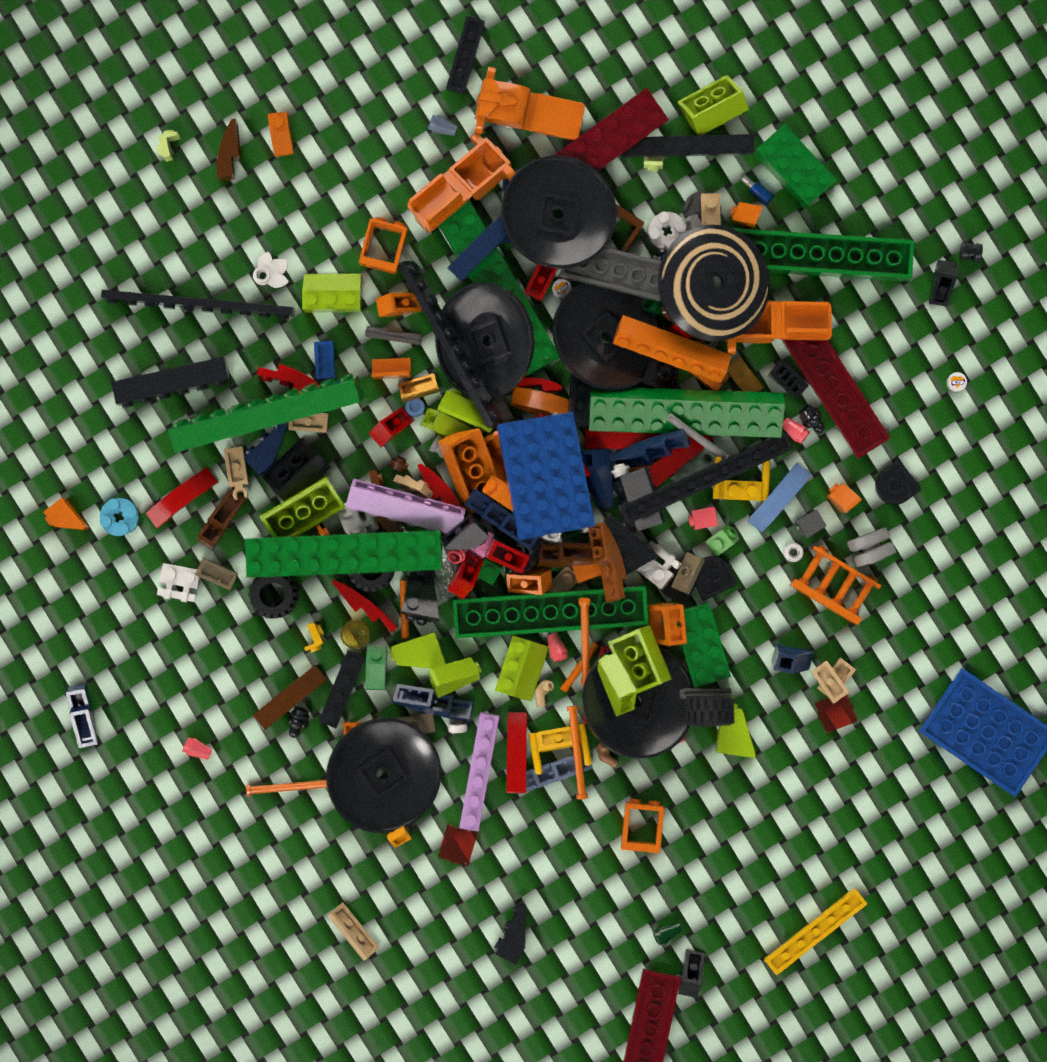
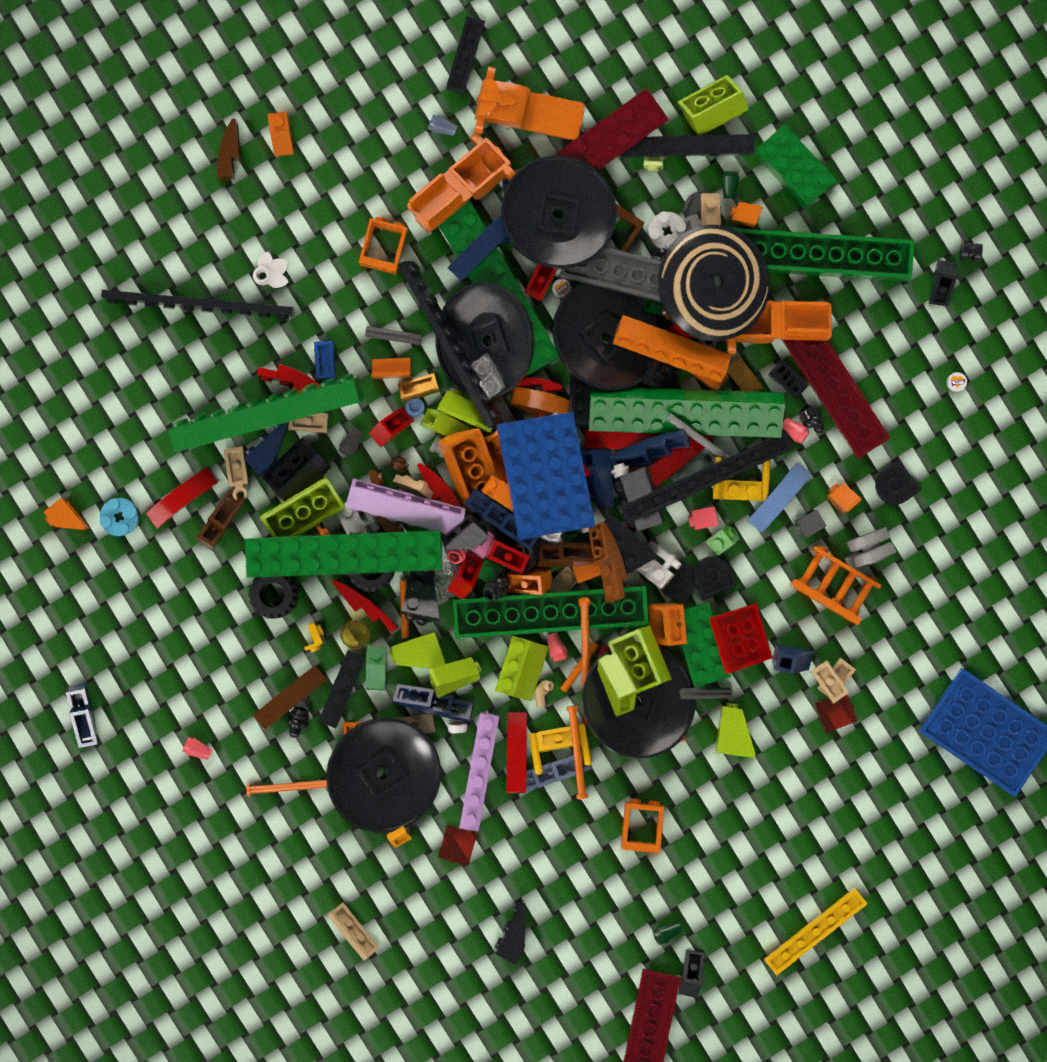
(164, 148): yellowish green bracket -> none
(171, 381): black brick -> none
(178, 576): white plate -> none
(216, 574): dark tan plate -> none
(332, 293): lime slope -> none
(350, 443): none -> dark grey cone
(397, 304): orange slope -> none
(489, 374): none -> clear slope
(496, 588): none -> black piece
(604, 755): medium nougat arm -> none
(687, 573): dark tan plate -> none
(709, 711): black tyre -> none
(729, 184): none -> dark green cone
(740, 638): none -> red plate
(760, 192): clear blue piece -> none
(799, 554): white plate -> none

